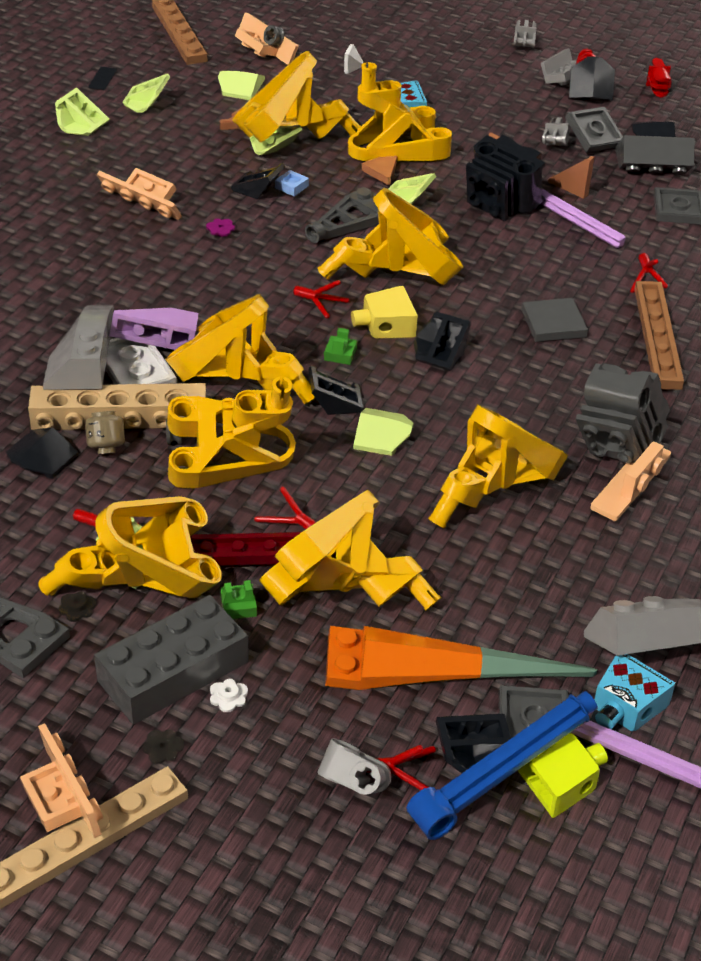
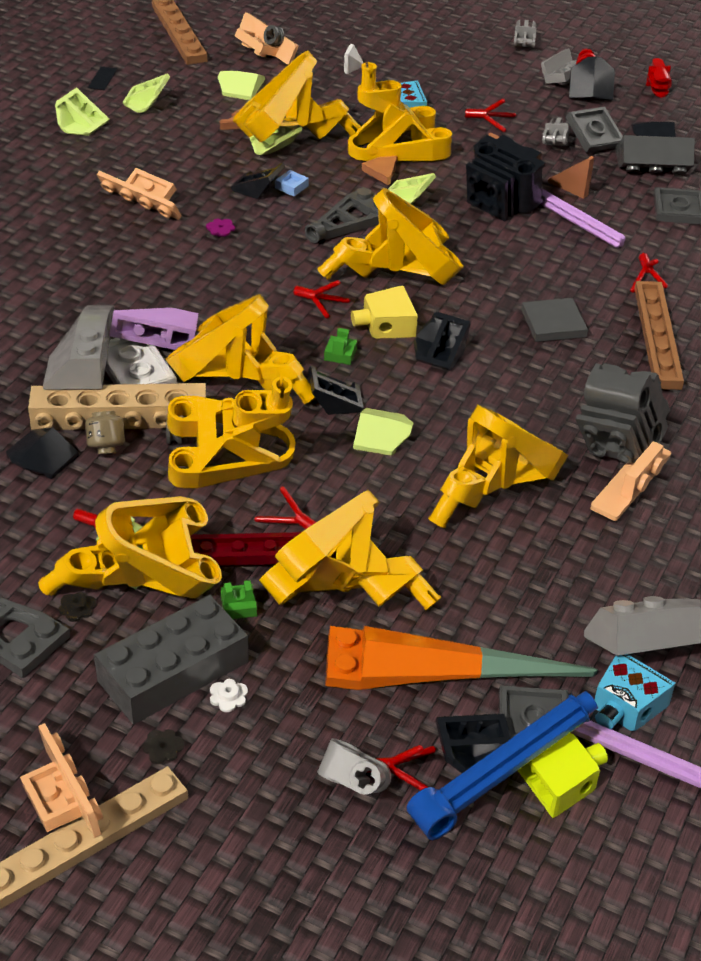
(486, 114): none -> red plant

